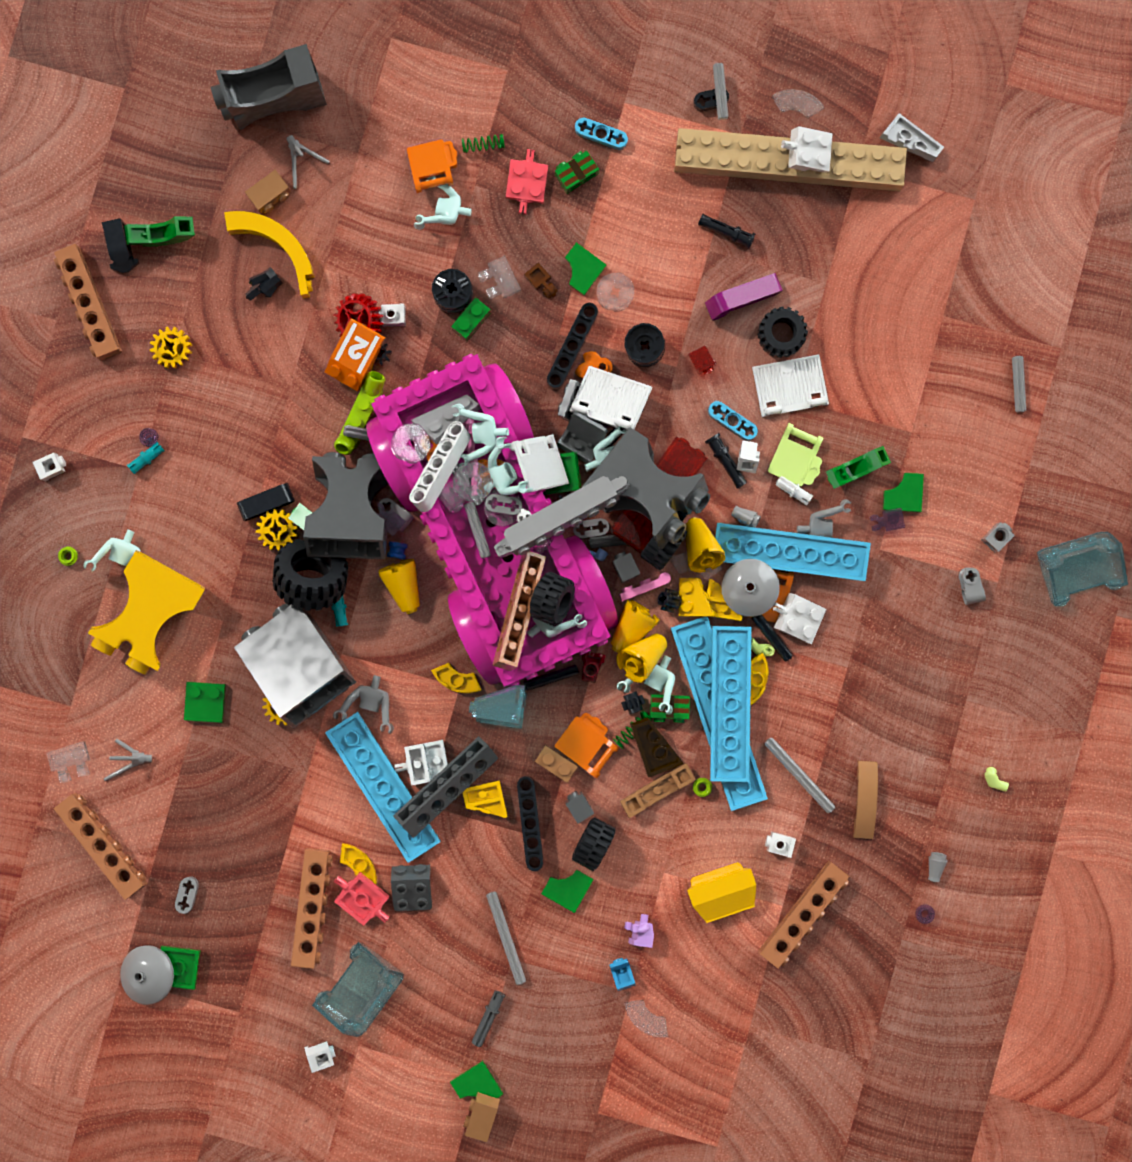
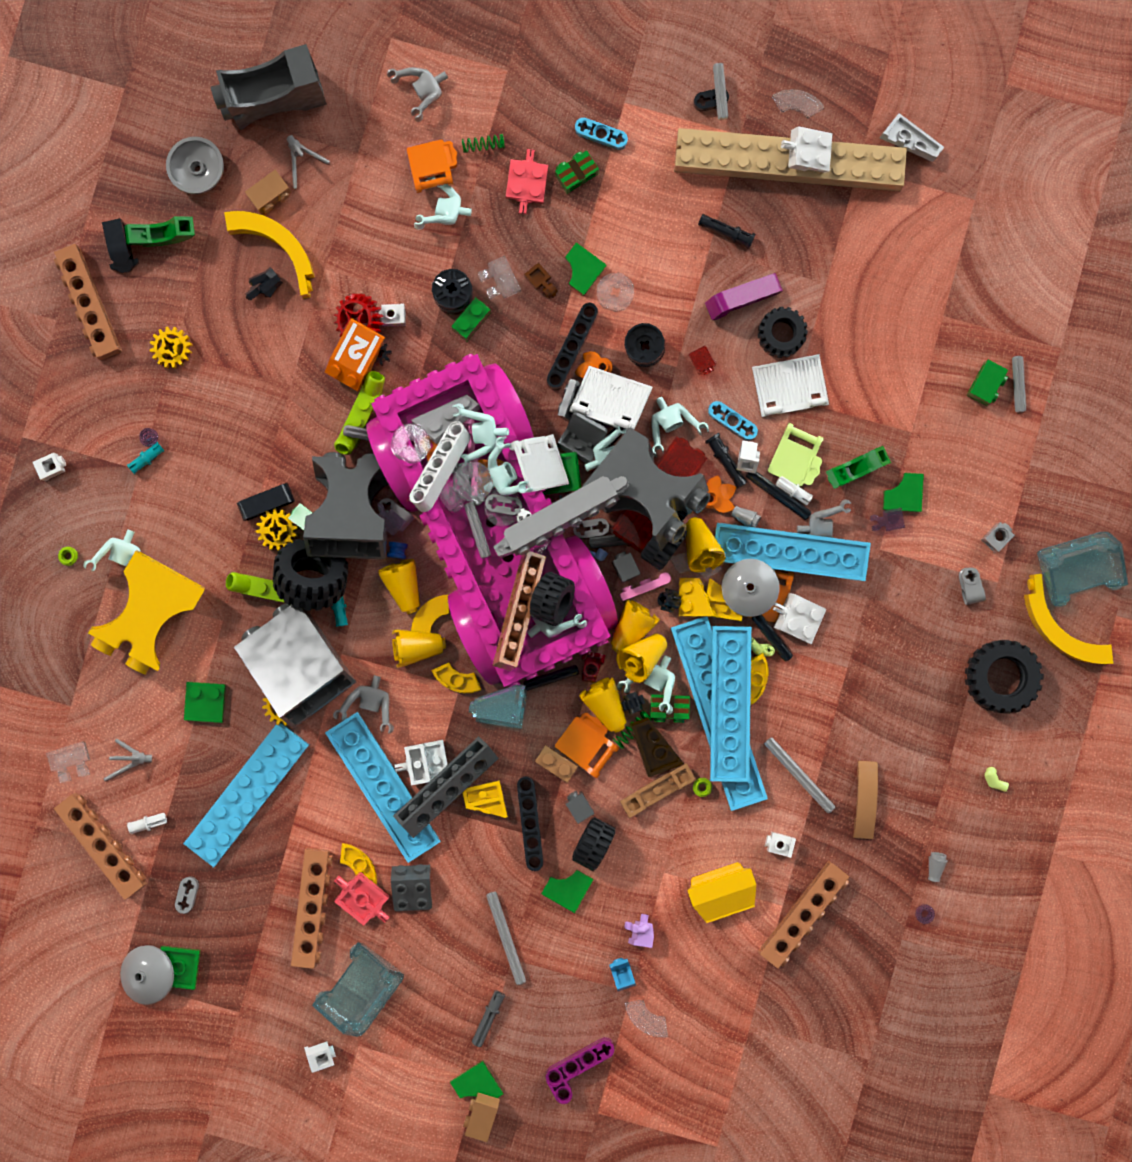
(147, 823): none -> white axle
(192, 153): none -> light grey dish
(246, 794): none -> medium azure plate
(251, 586): none -> lime plate
(415, 646): none -> yellow cone
(426, 86): none -> light grey piece
(429, 613): none -> yellow tile
(582, 1065): none -> magenta beam
(605, 704): none -> yellow cone
(670, 420): none -> light aqua piece
(721, 494): none -> orange plate
(779, 494): none -> black axle
(987, 383): none -> green brick
(1029, 676): none -> black tyre
(1054, 634): none -> yellow arch

